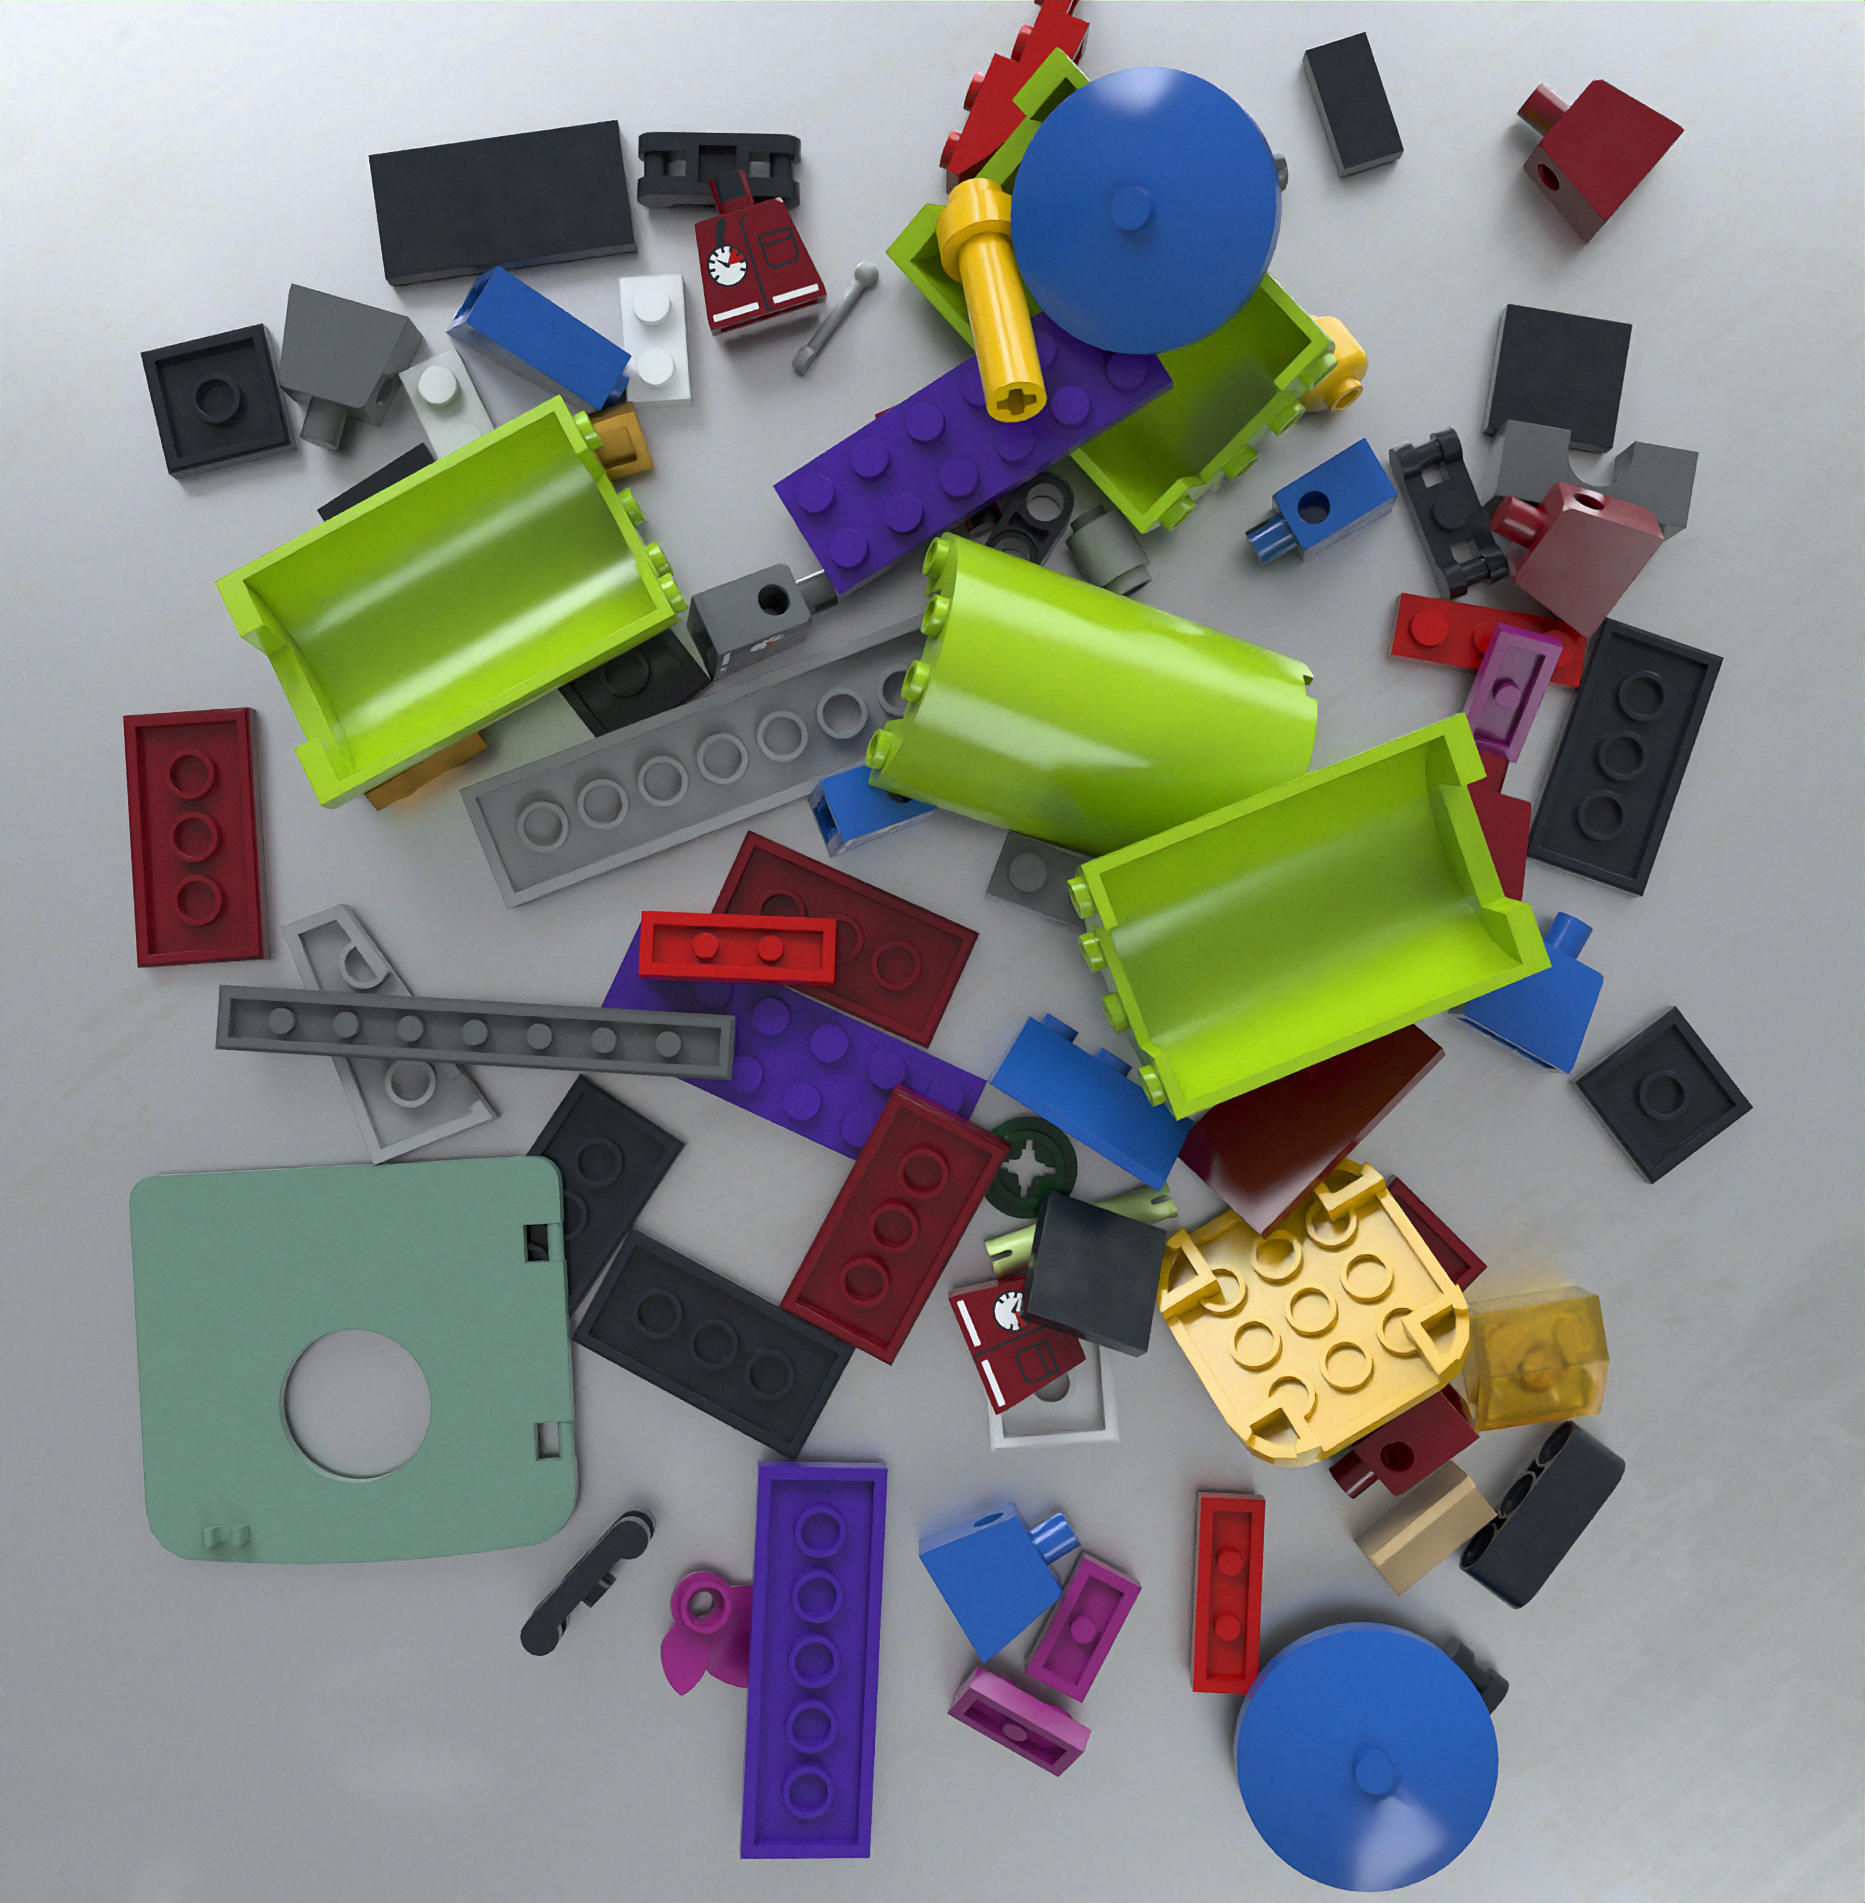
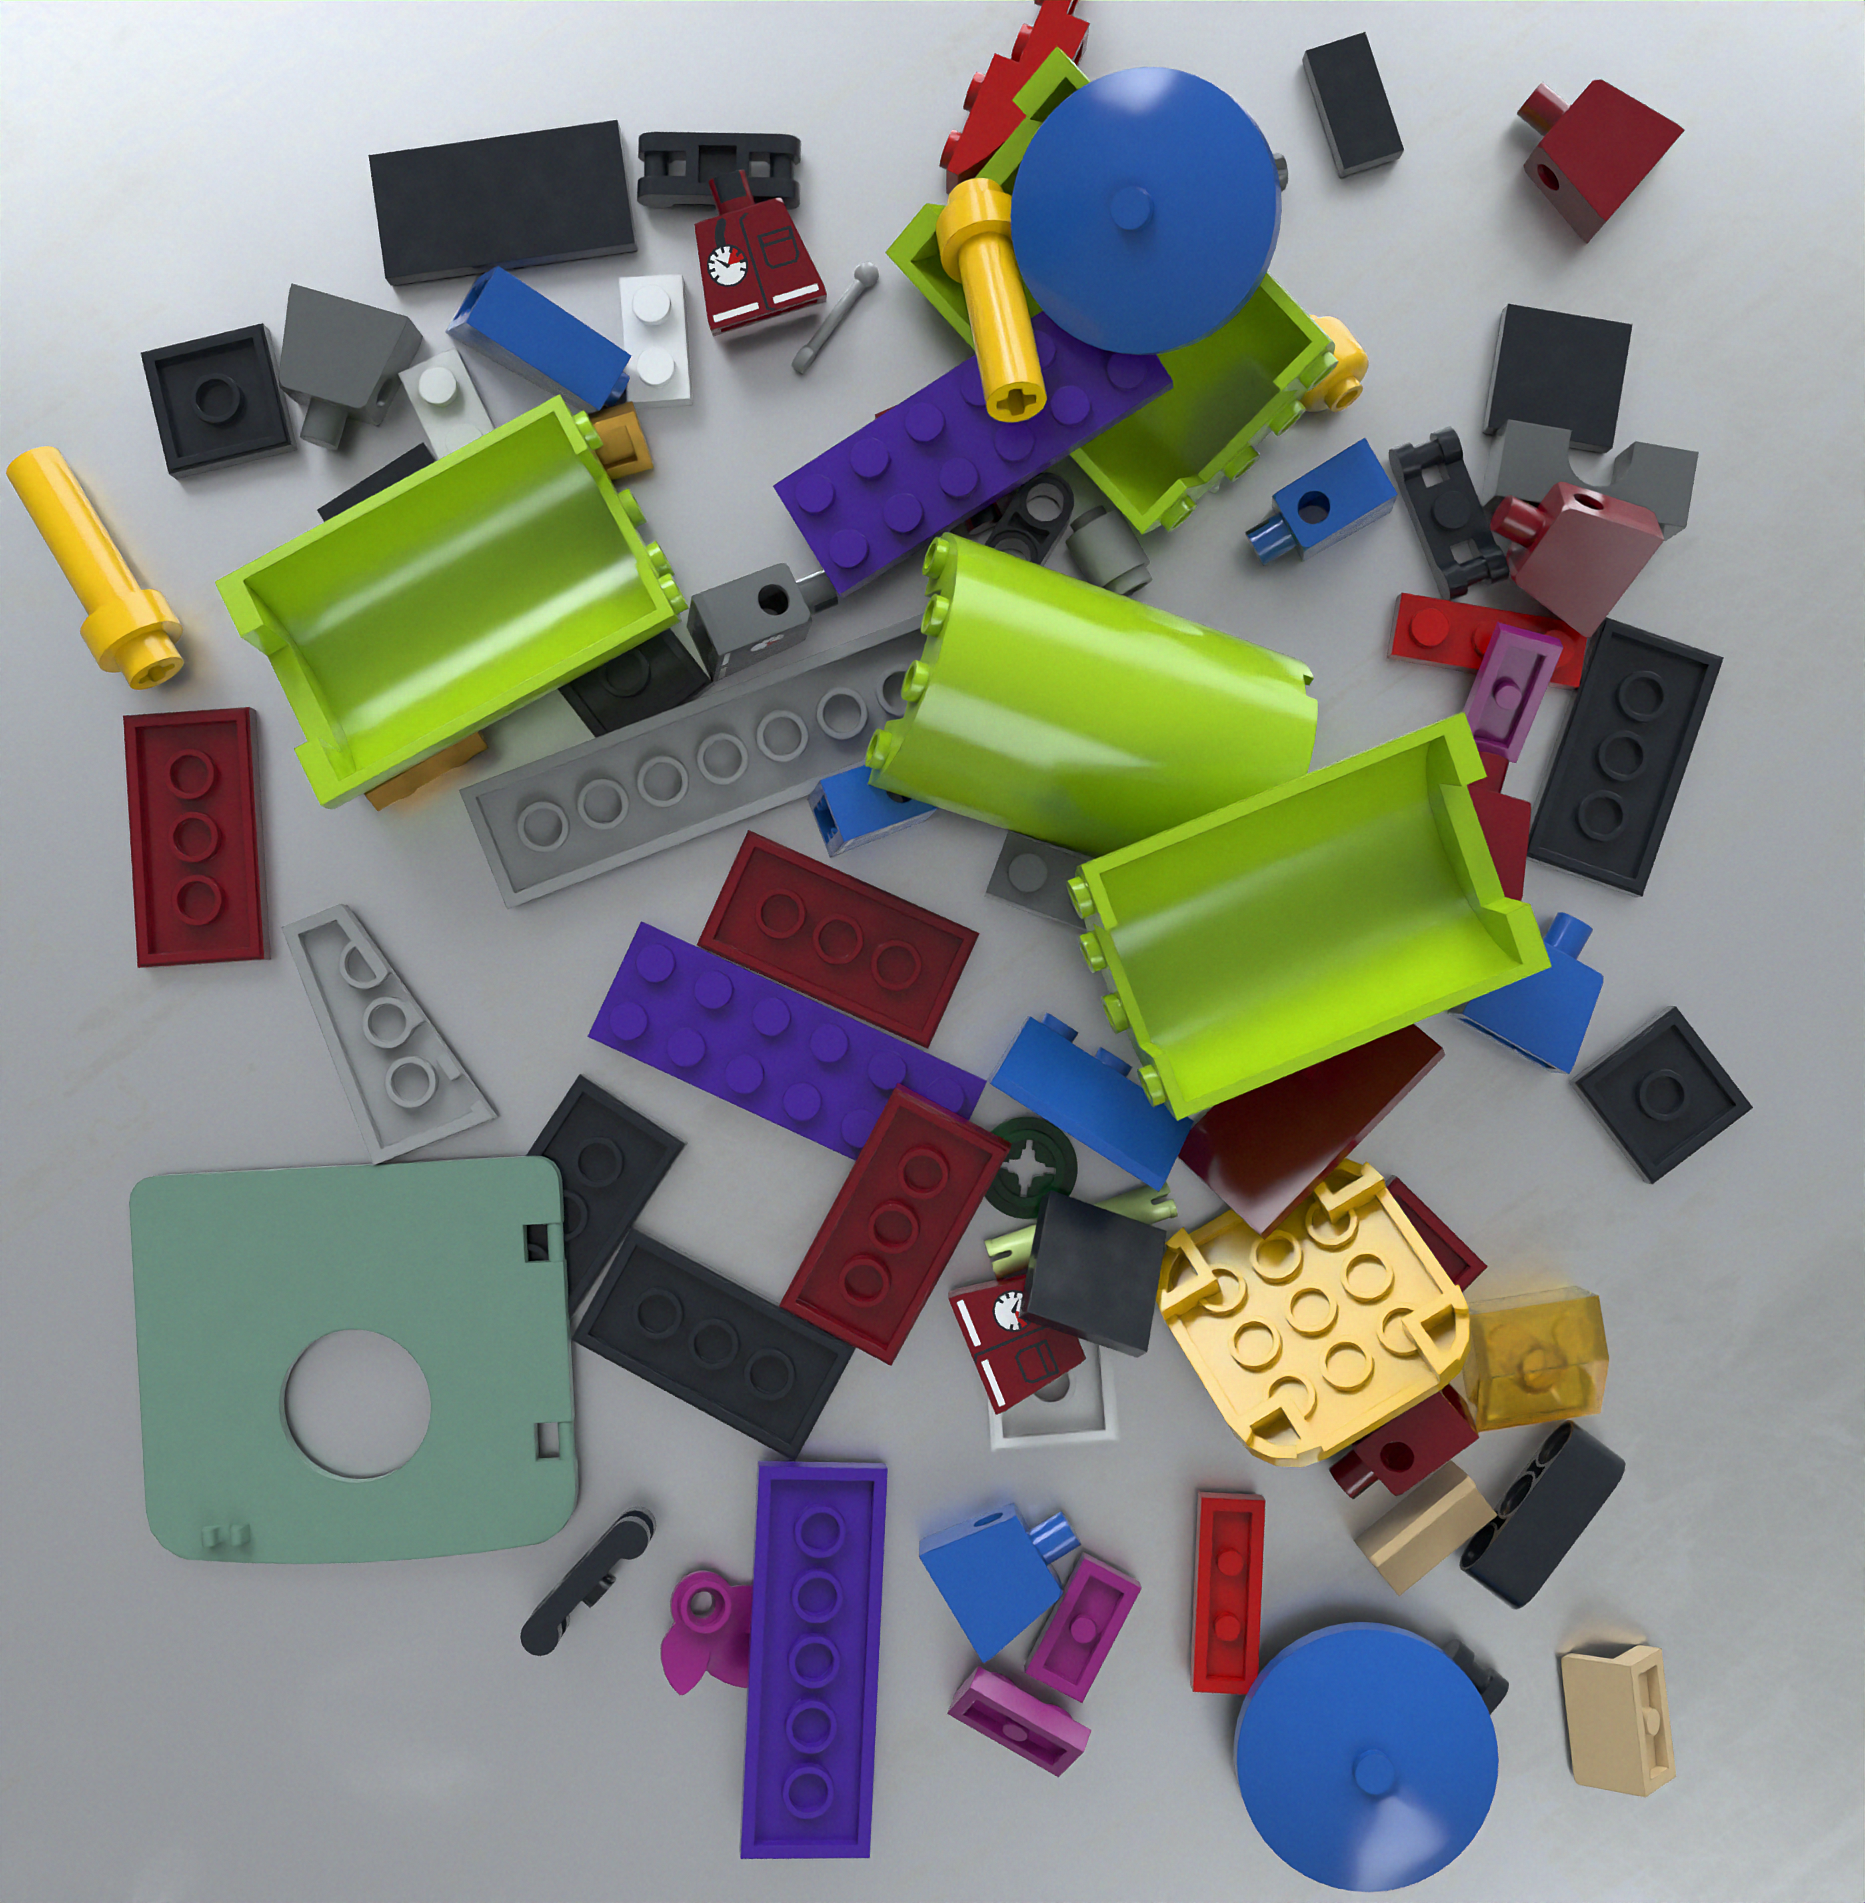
(125, 625): none -> yellow piece
(476, 1032): dark grey tile -> none
(737, 948): red plate -> none
(1619, 1721): none -> tan panel

